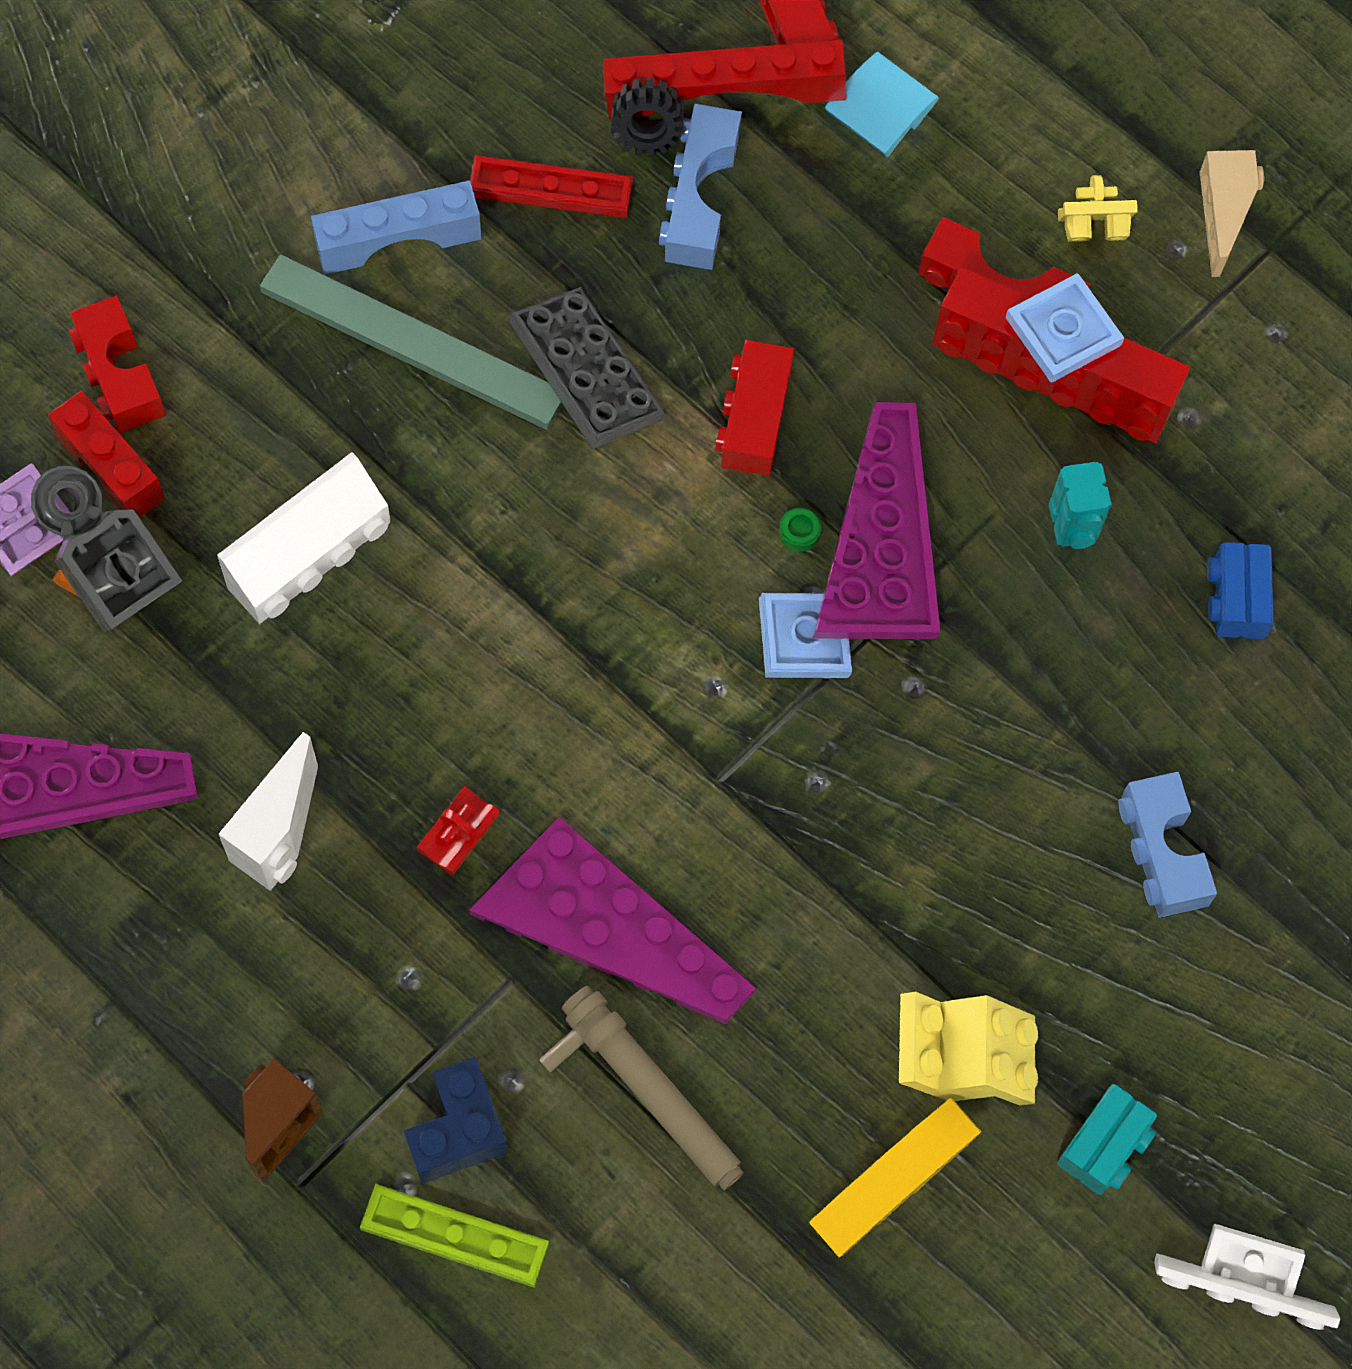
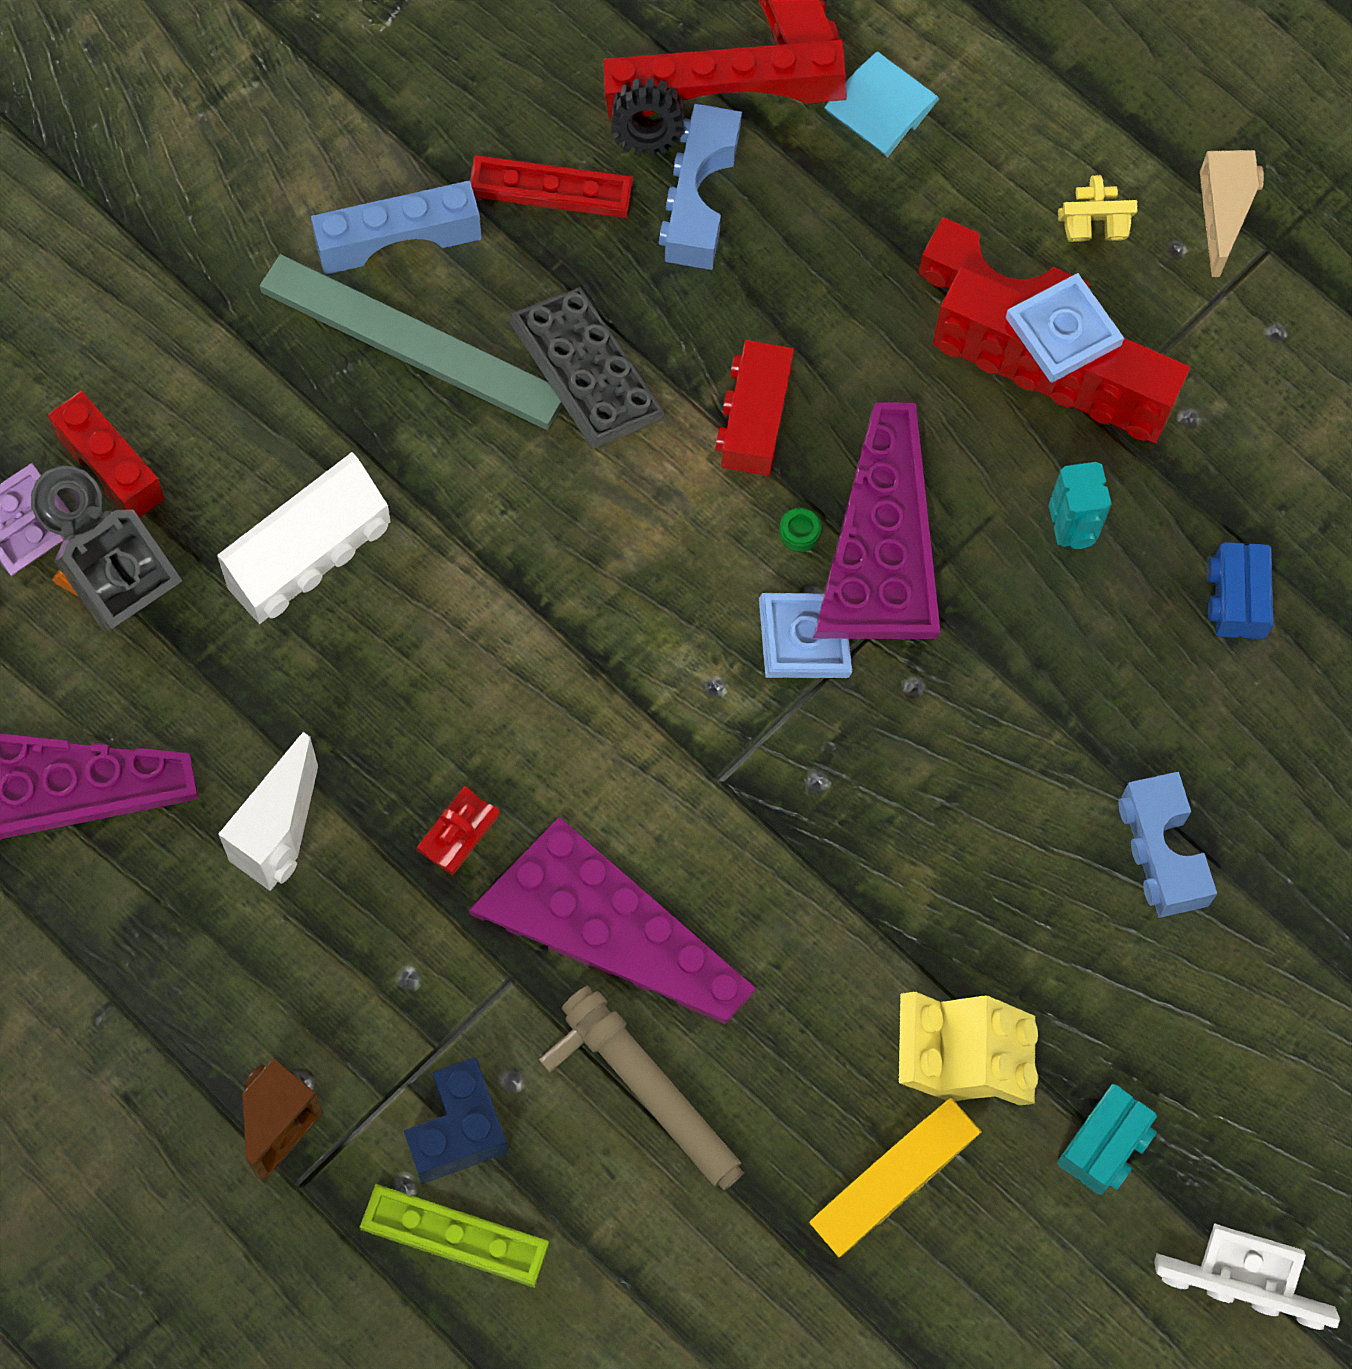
(127, 393): red arch -> none

